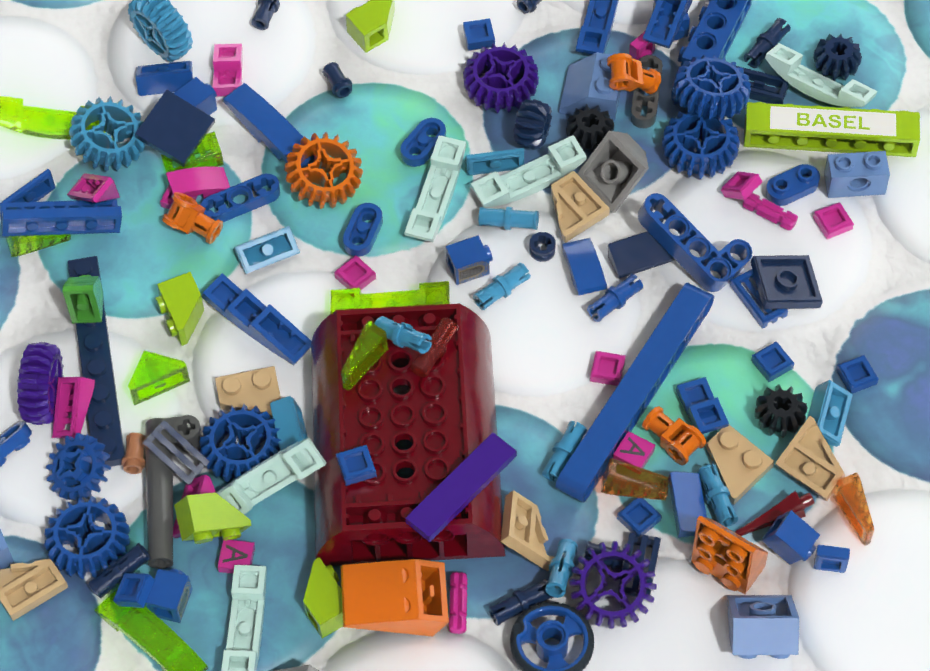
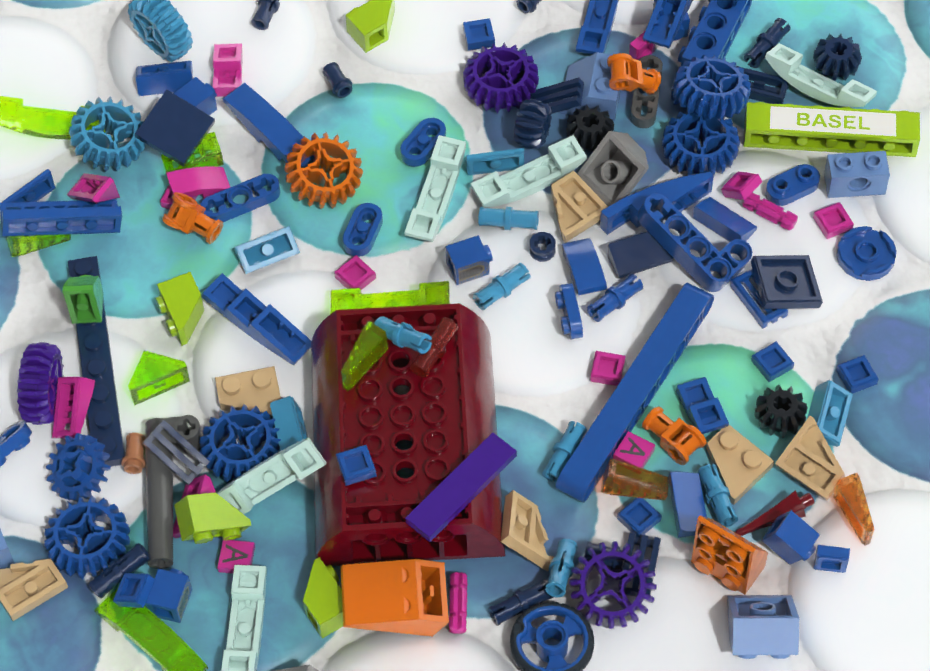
(558, 92): none -> dark blue tile
(571, 321): none -> blue plate
(680, 192): none -> blue slope
(723, 220): none -> blue slope
(866, 253): none -> blue tile

